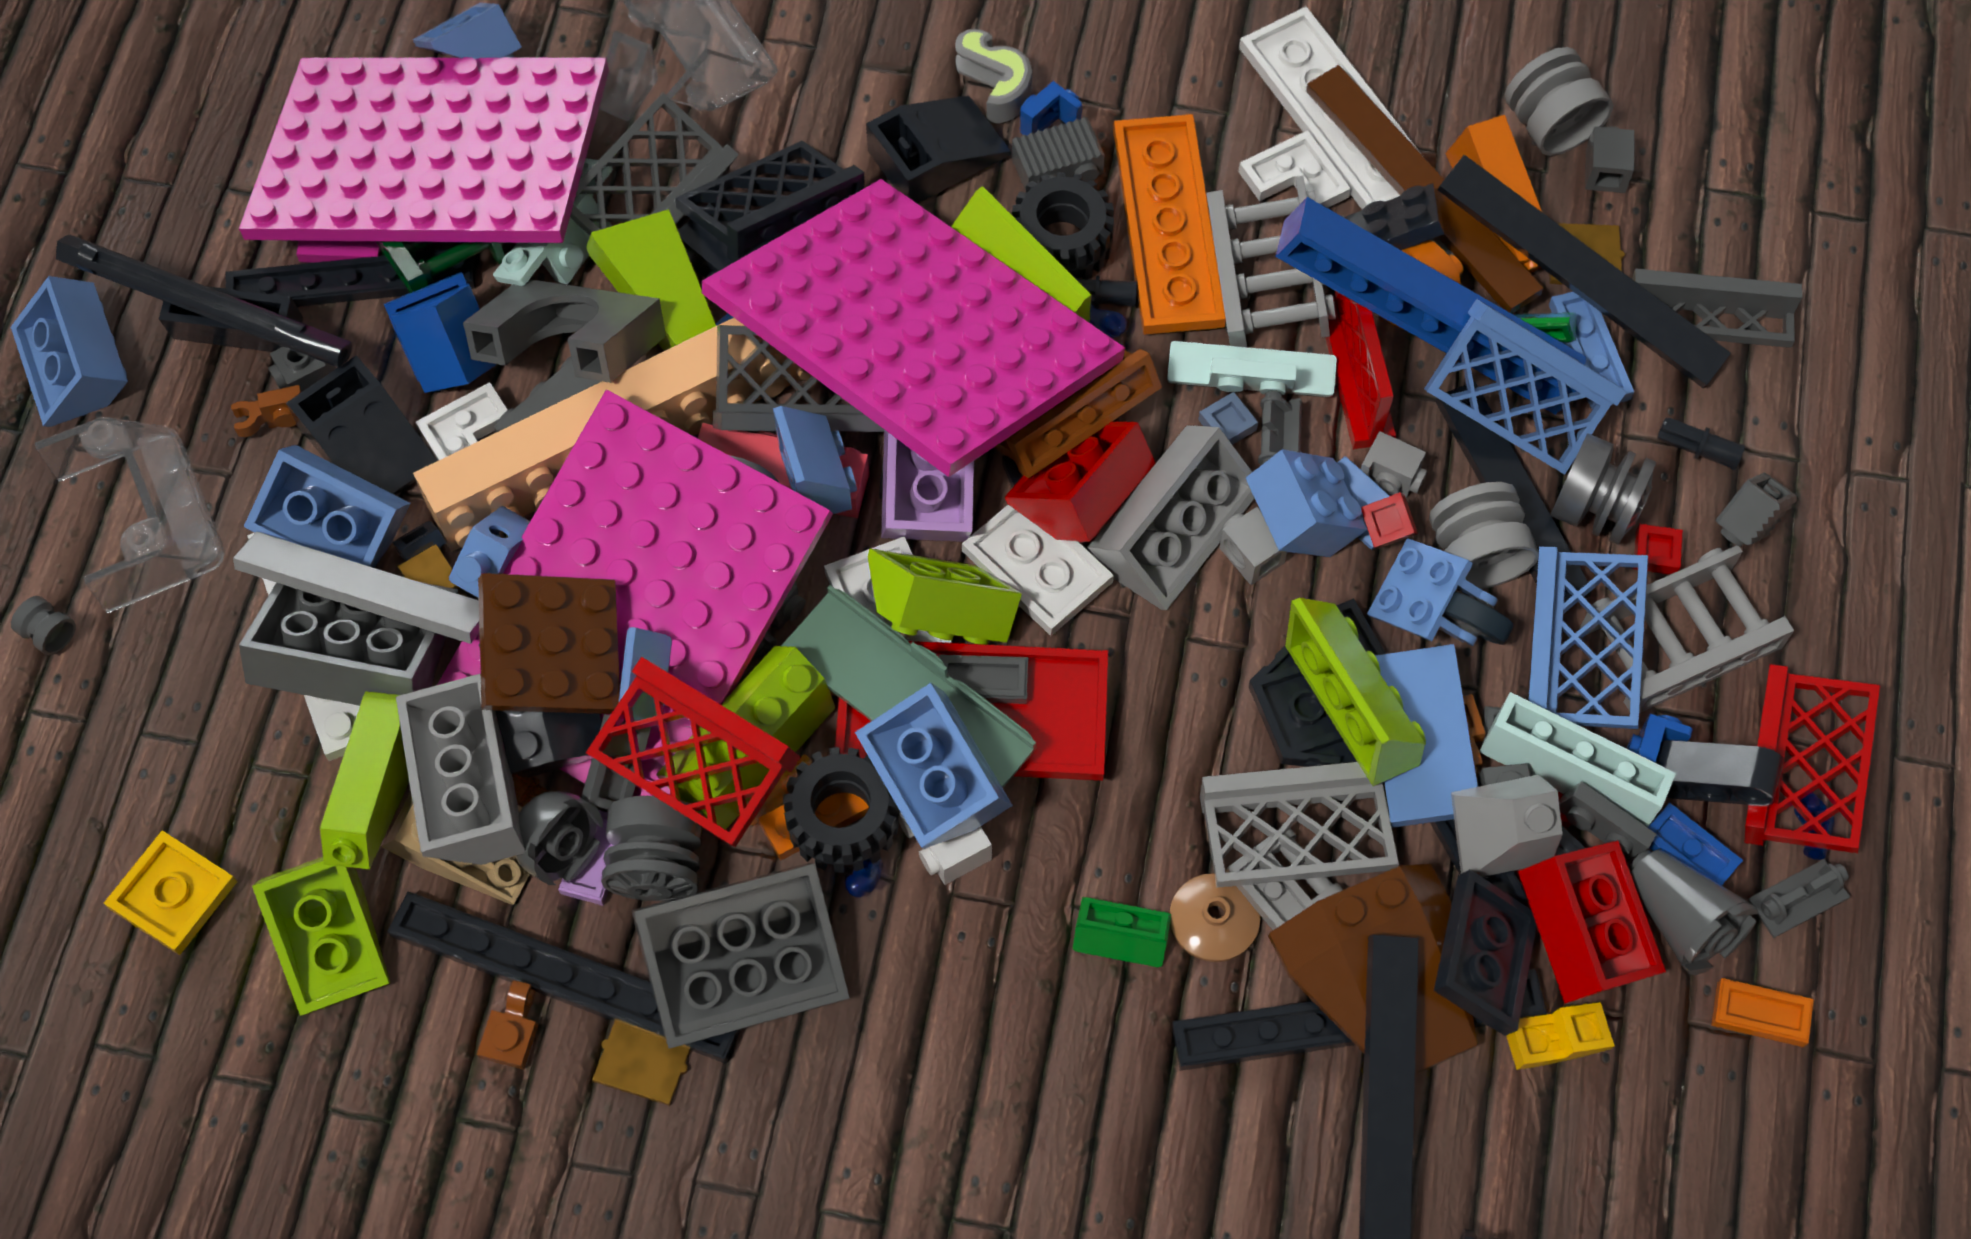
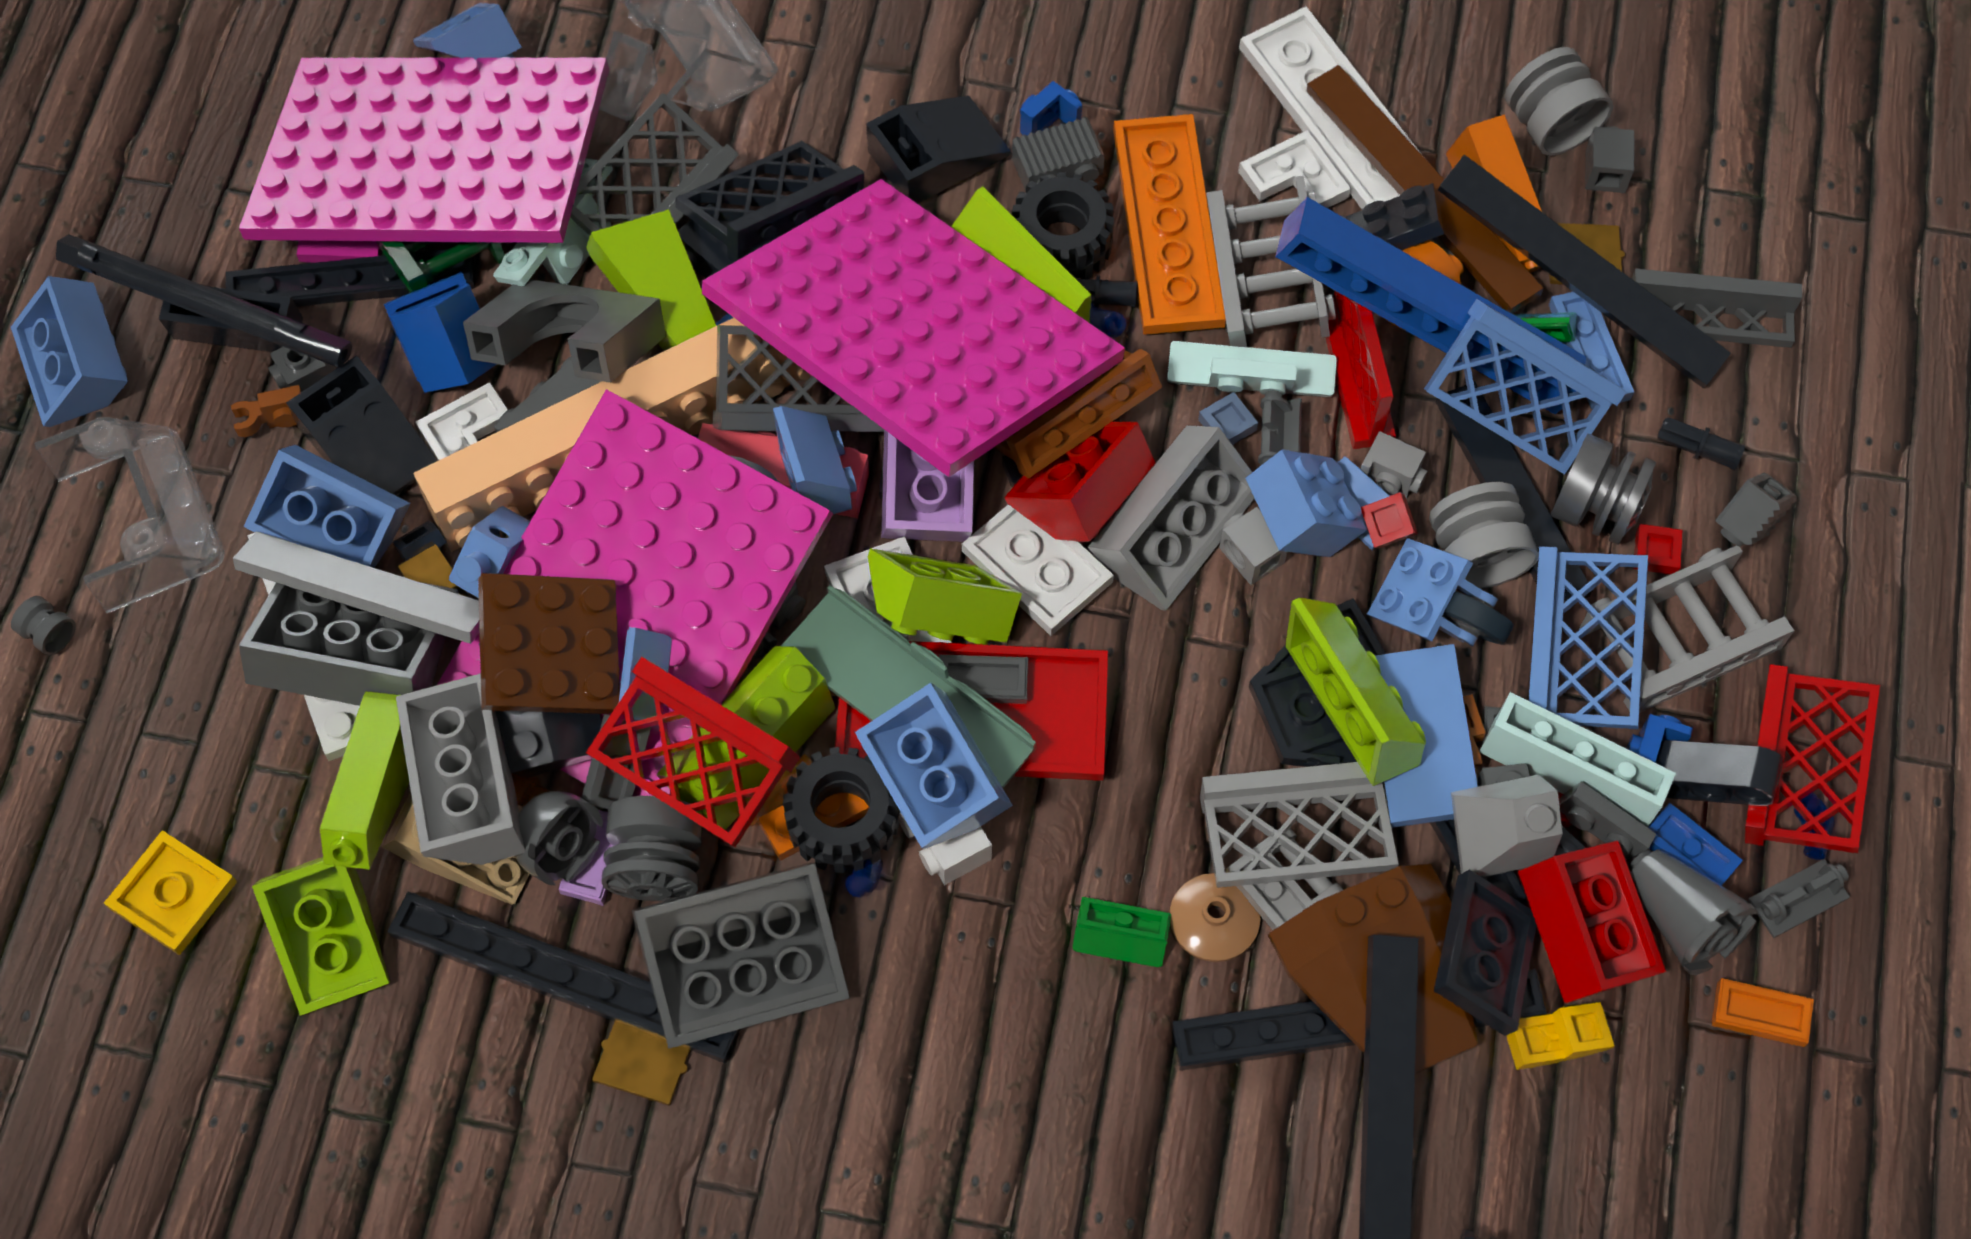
(510, 1034): dark orange plate -> none
(999, 67): light grey animal -> none

